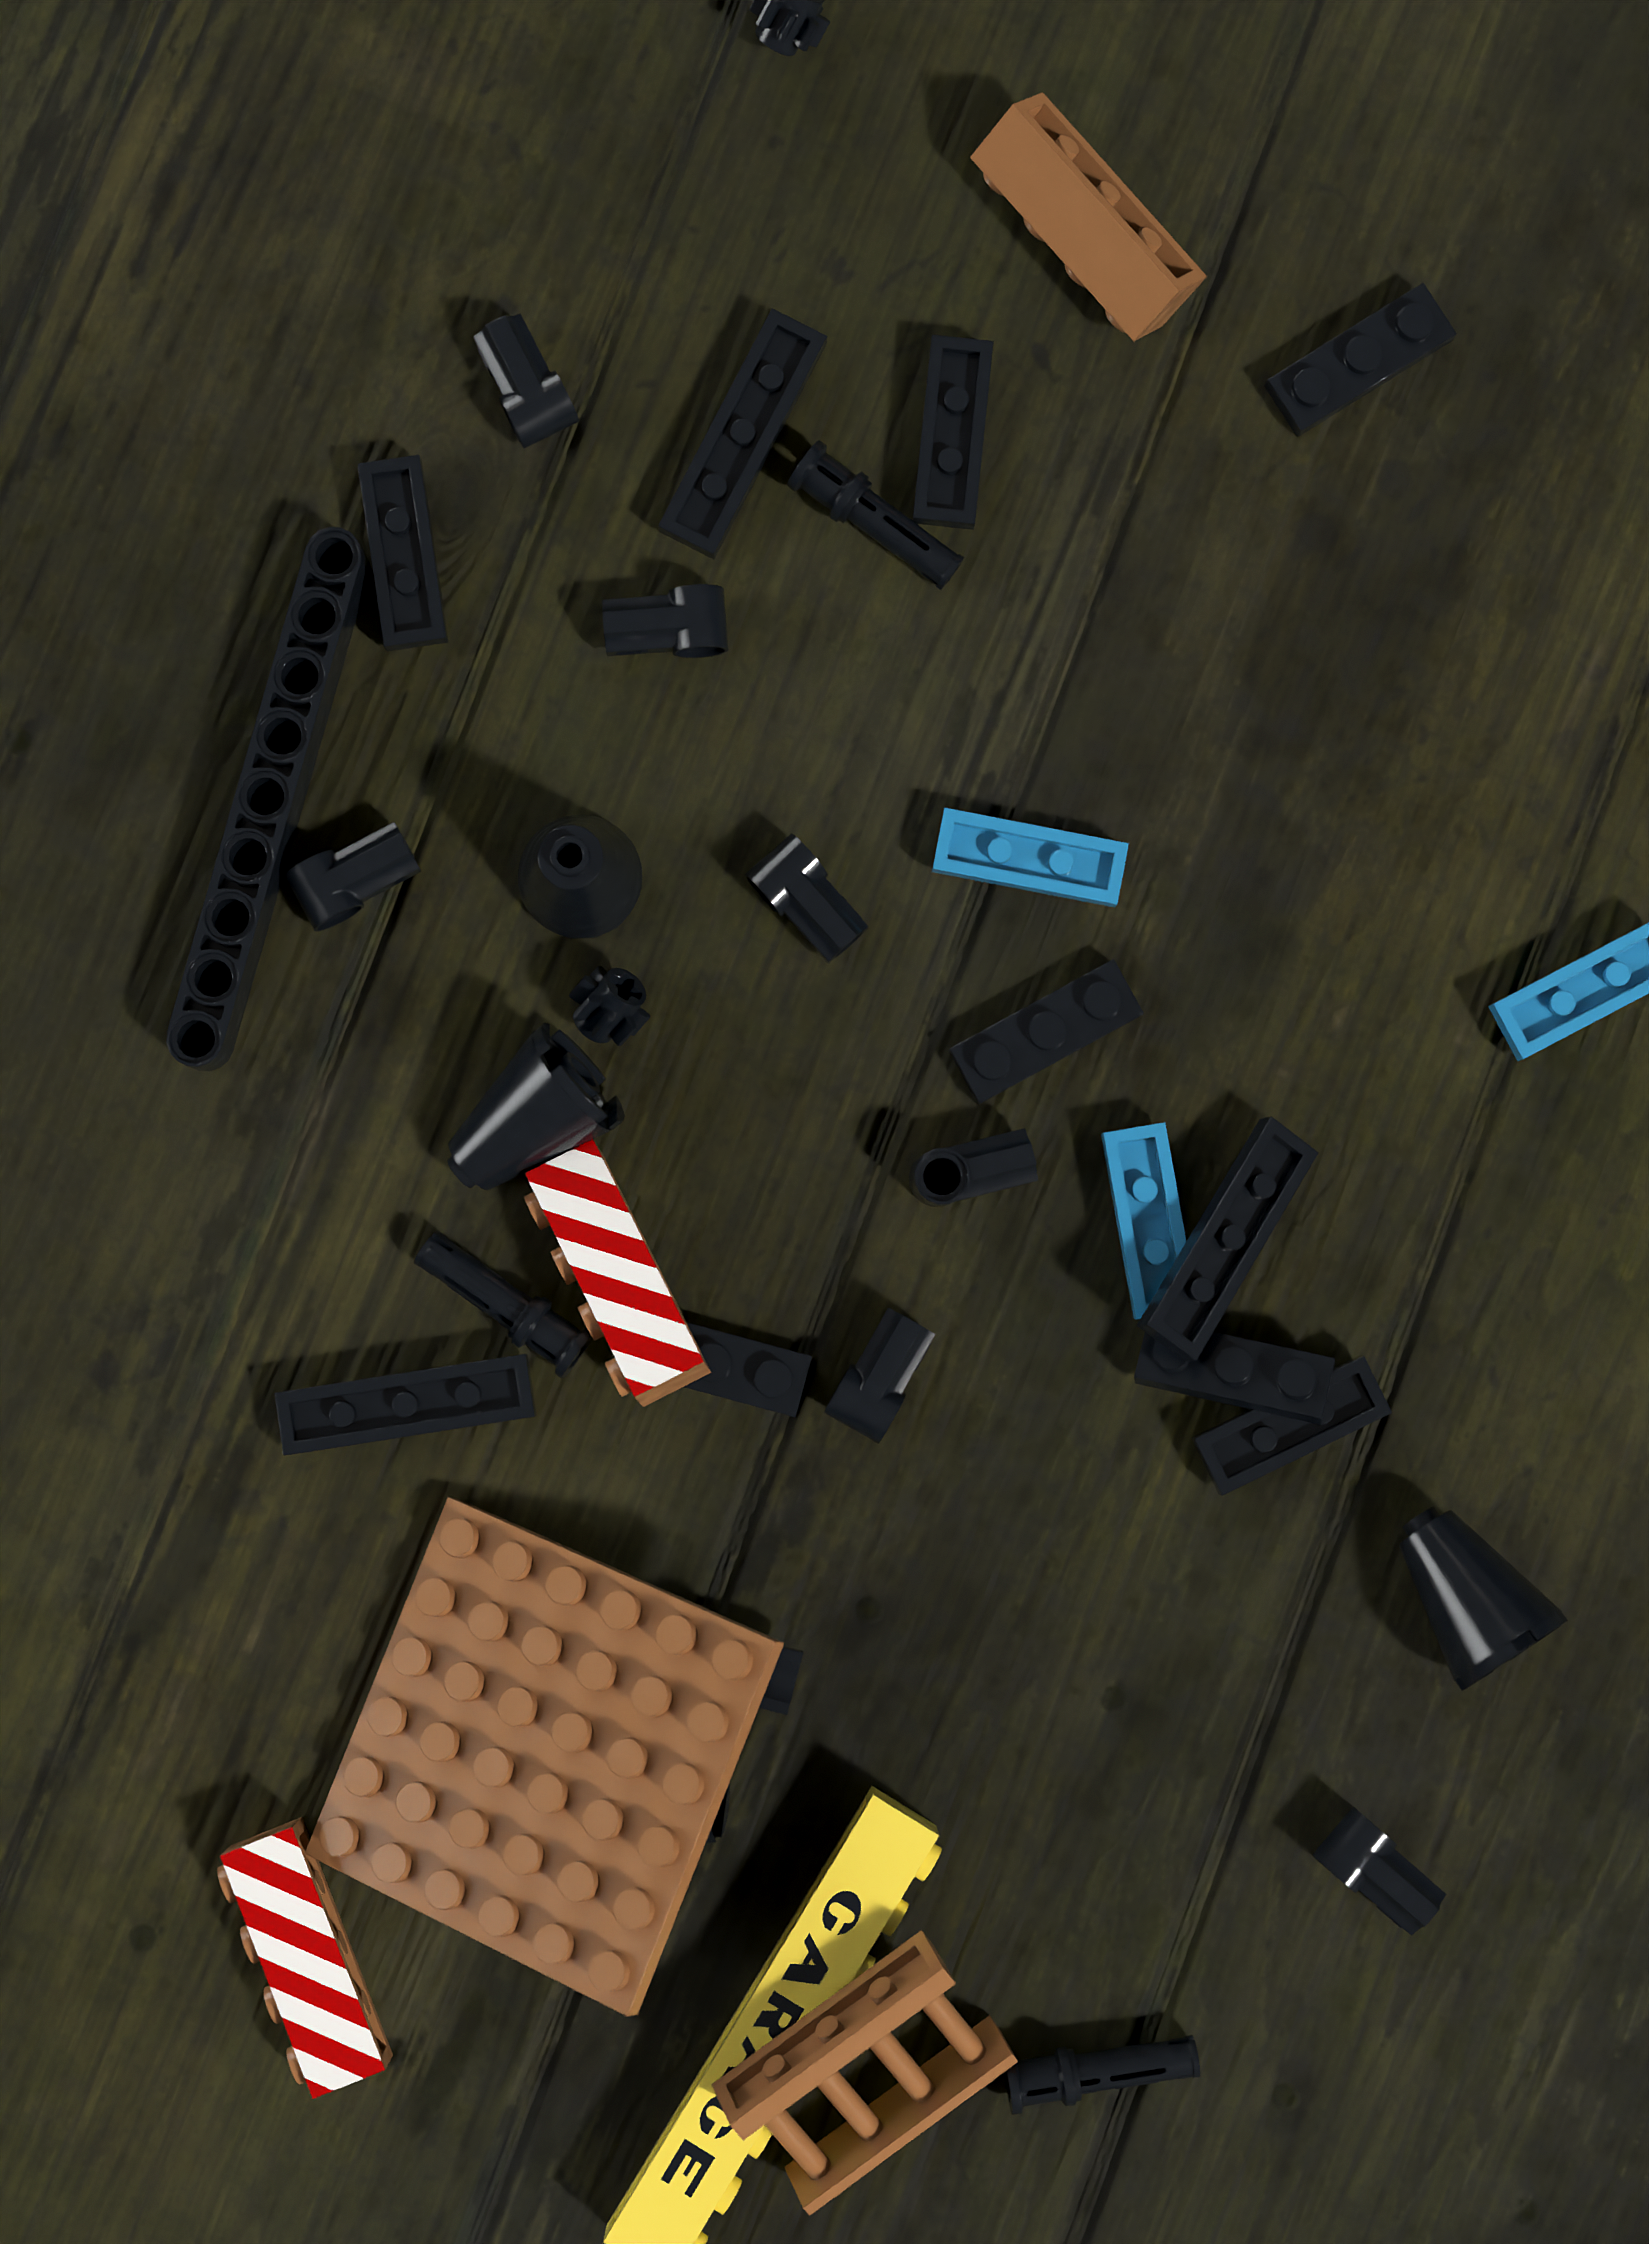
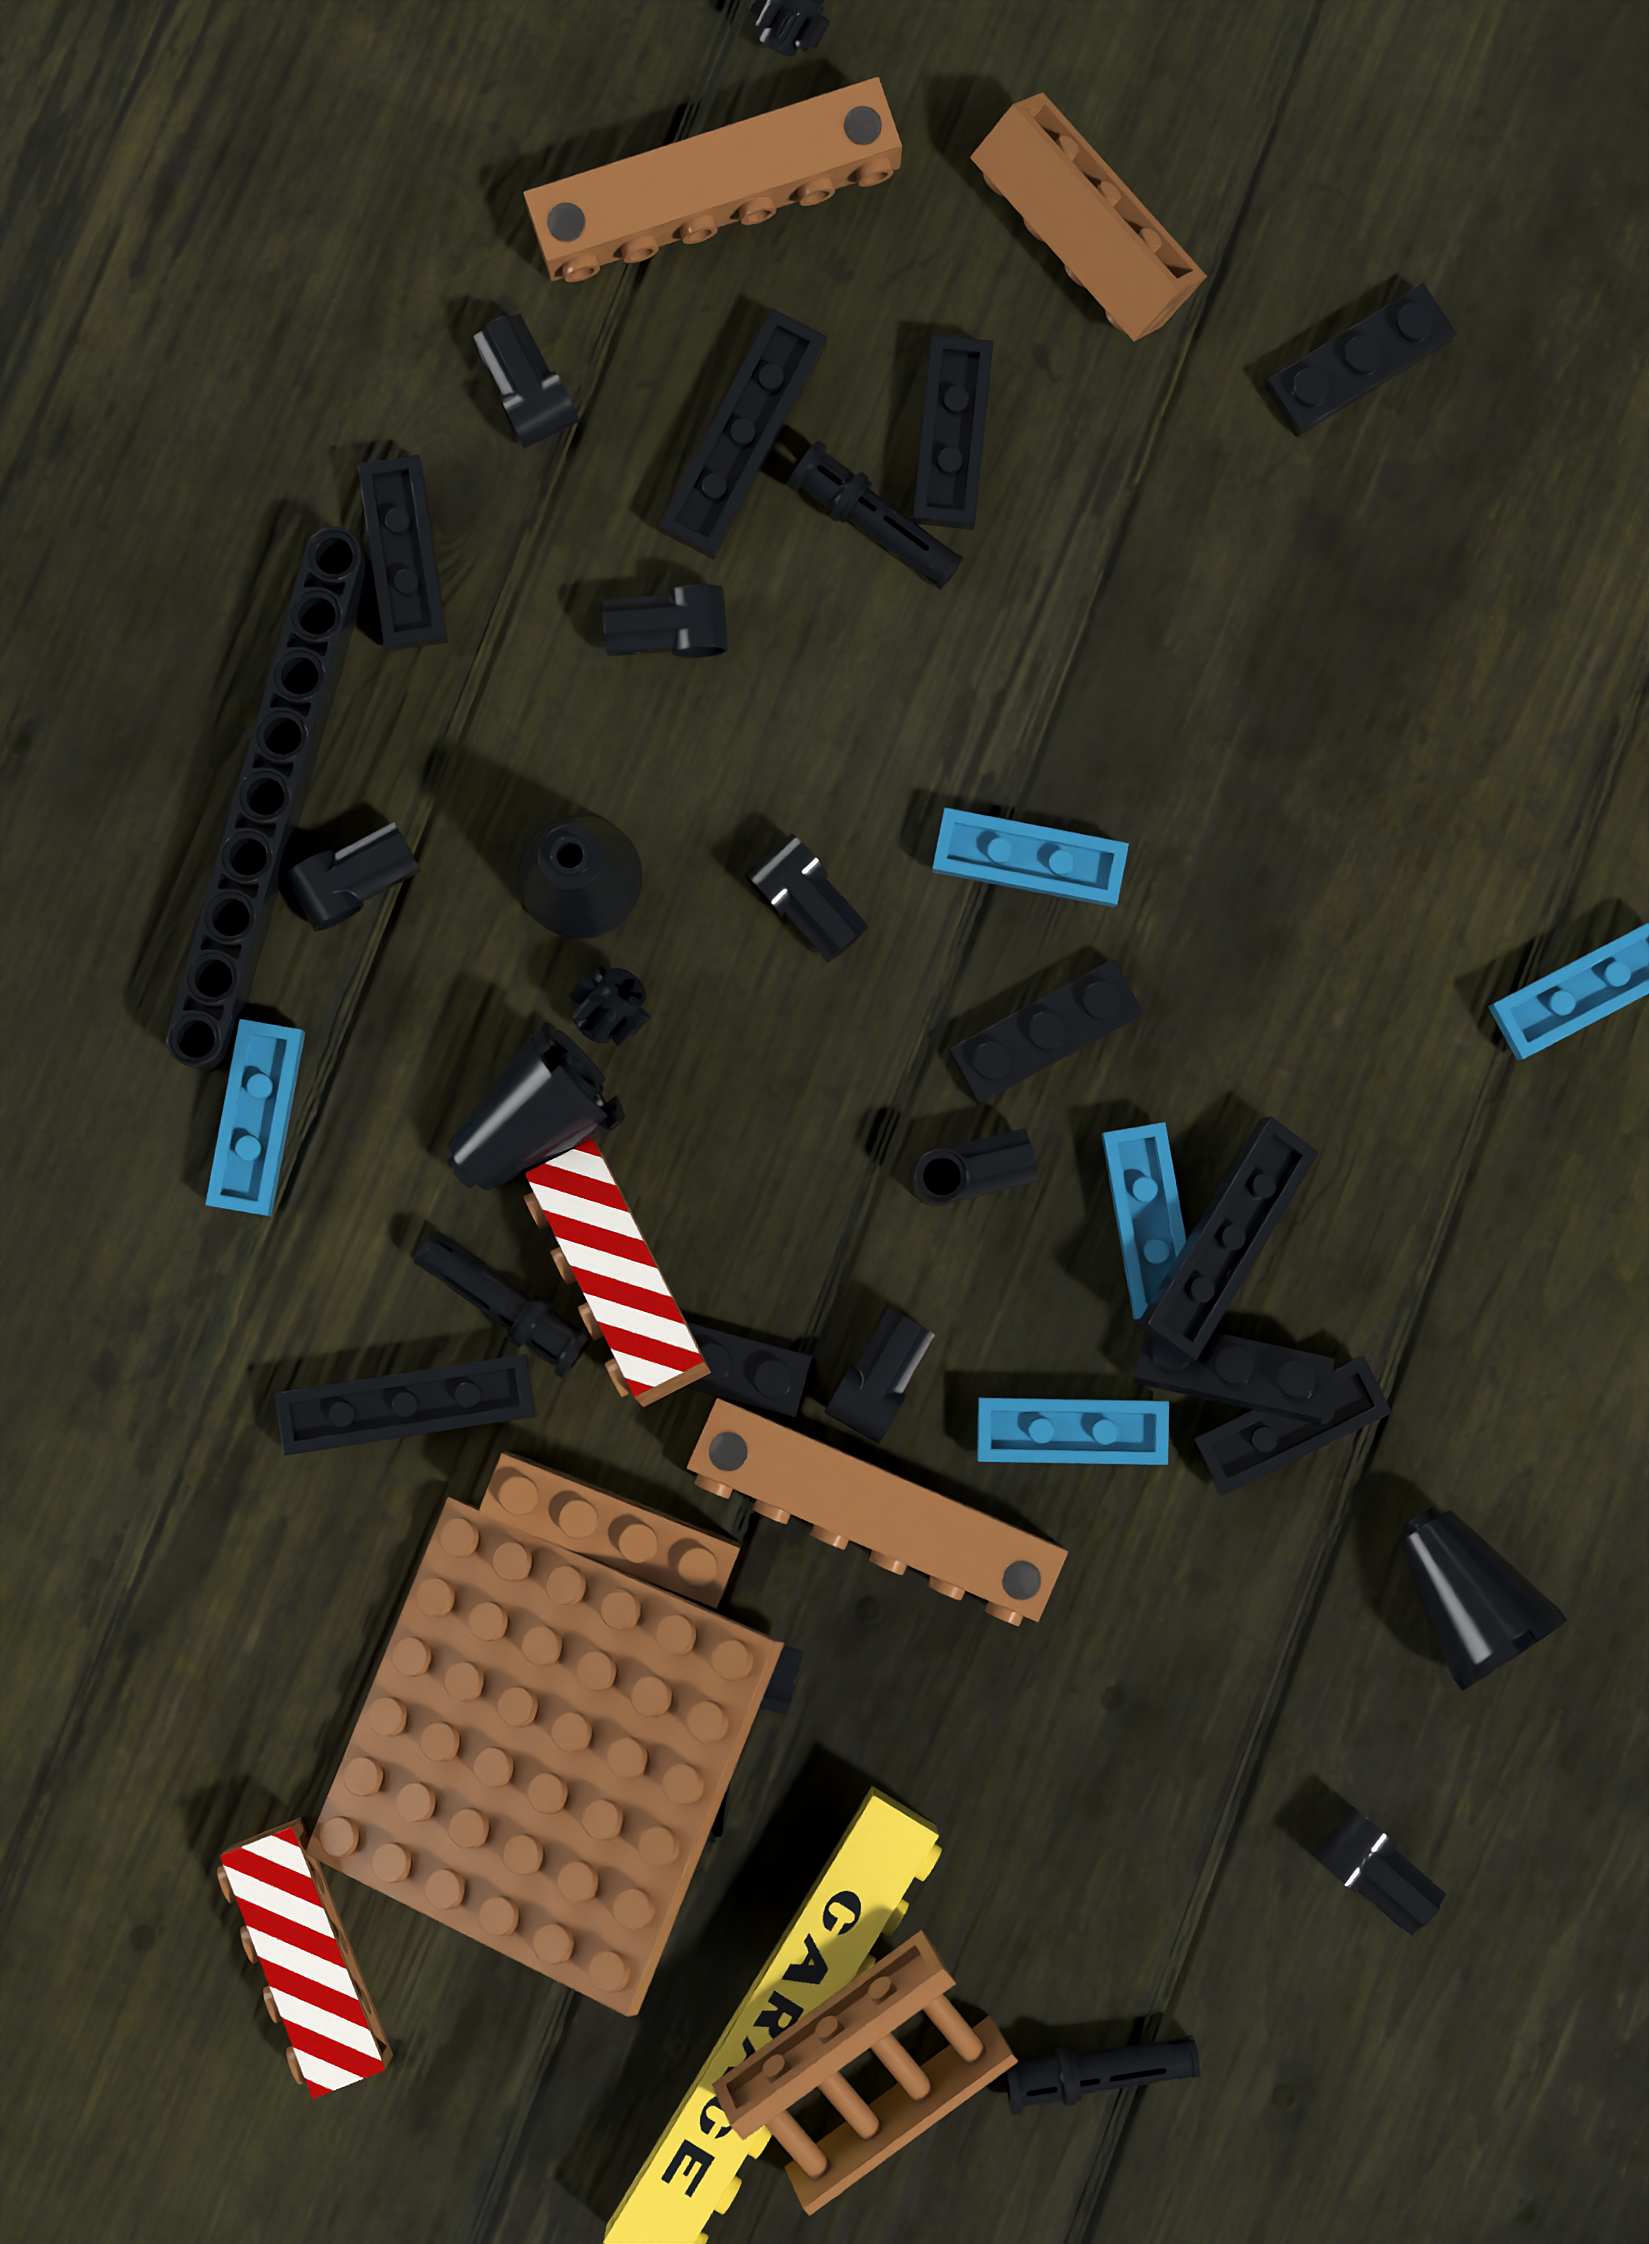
(255, 1117): none -> dark azure plate
(609, 1528): none -> medium nougat brick
(715, 181): none -> medium nougat piece
(877, 1510): none -> medium nougat piece
(1072, 1431): none -> dark azure plate

